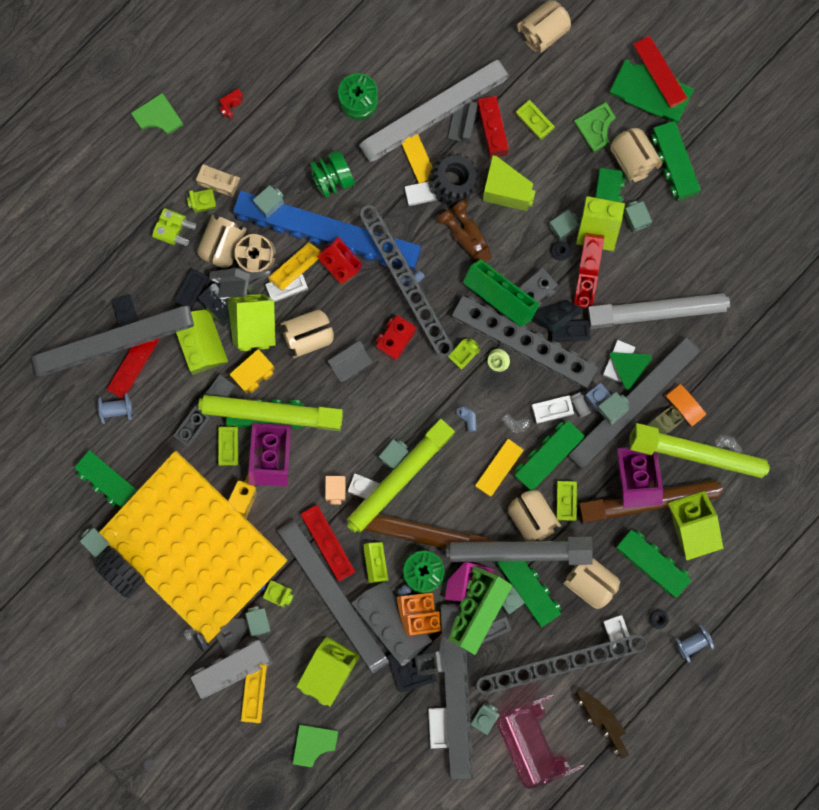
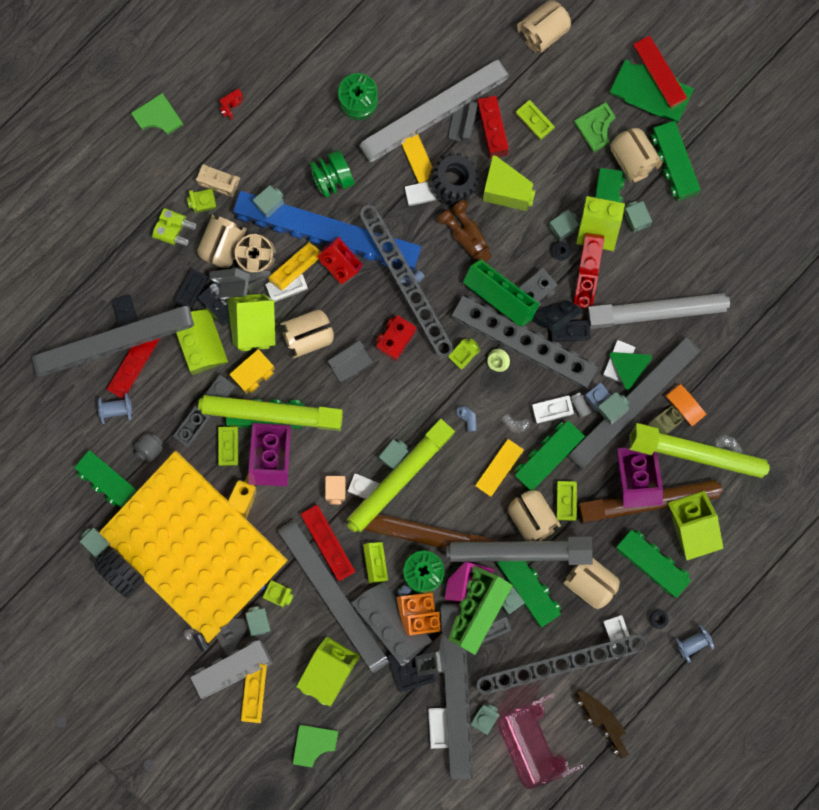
(148, 447): none -> dark grey head

